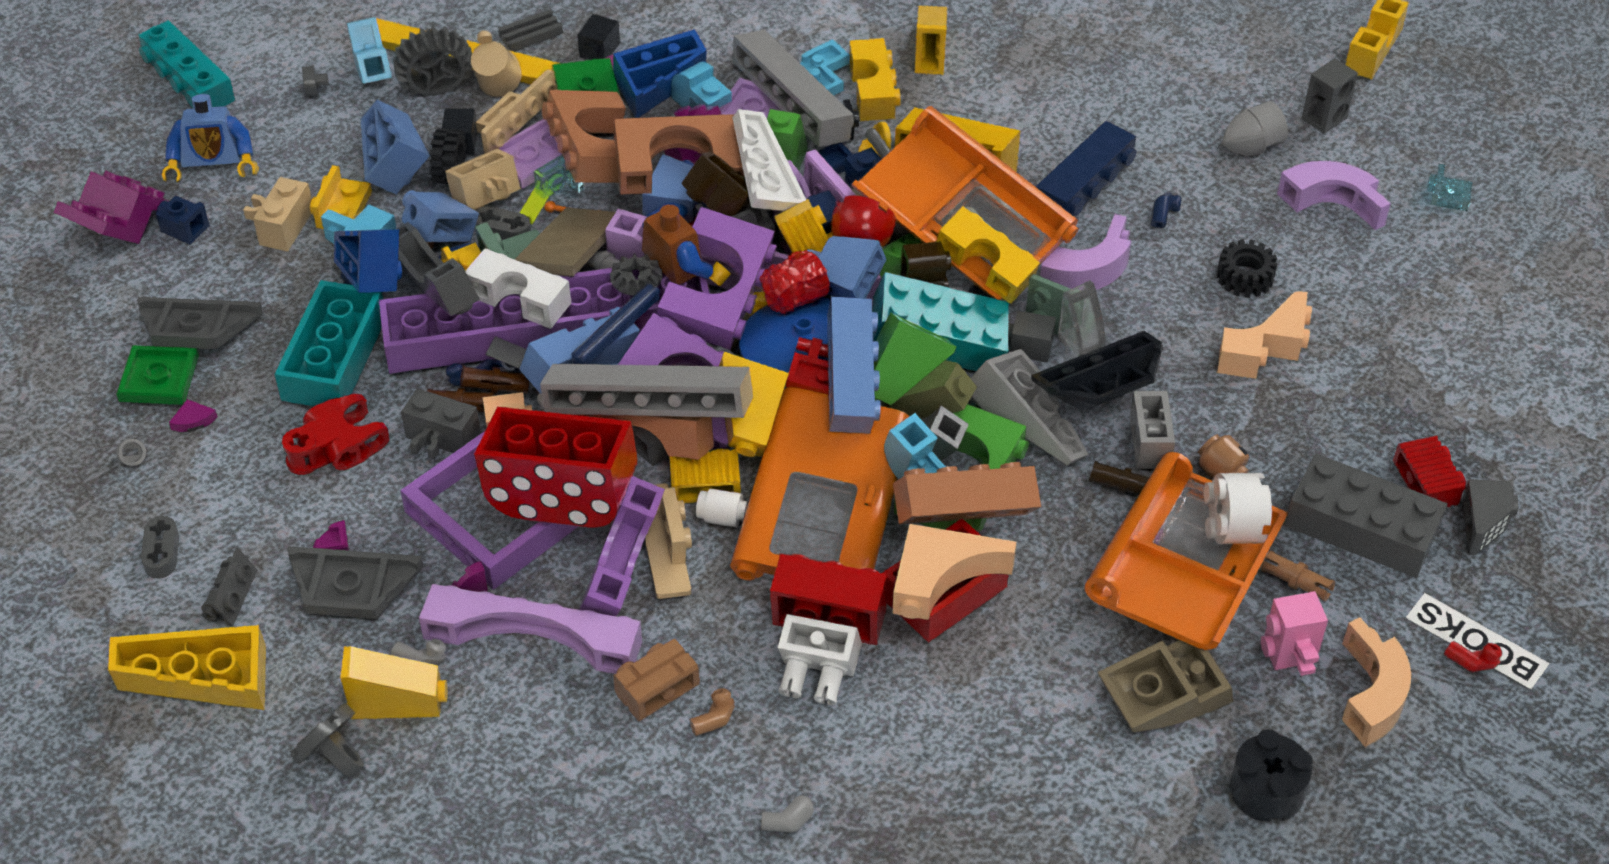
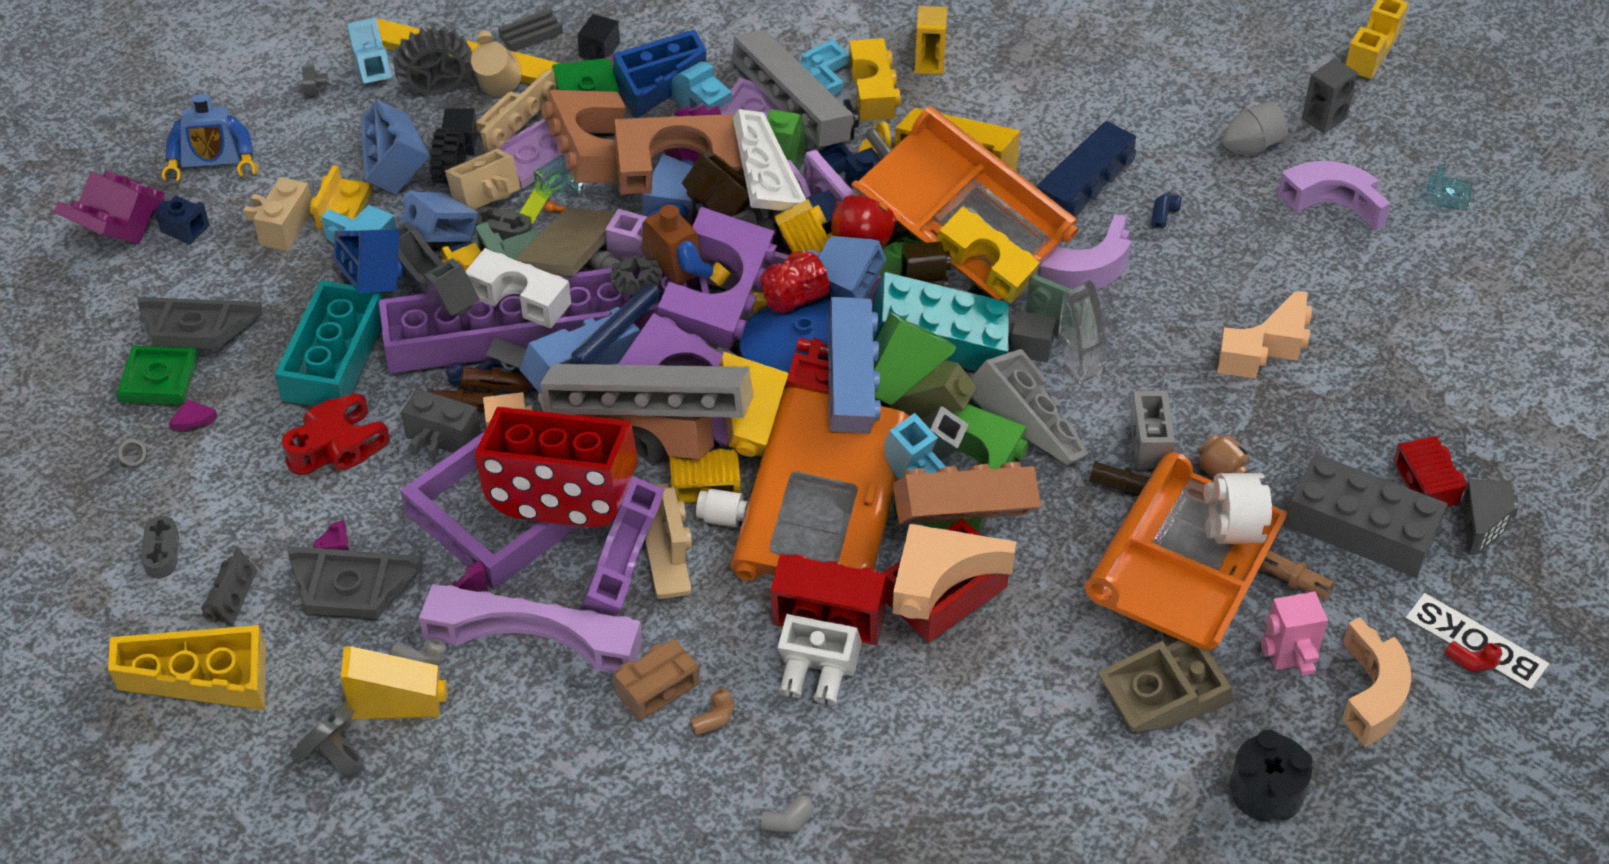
(184, 65): teal brick -> none
(1104, 372): black wedge -> none
(1242, 280): black tyre -> none

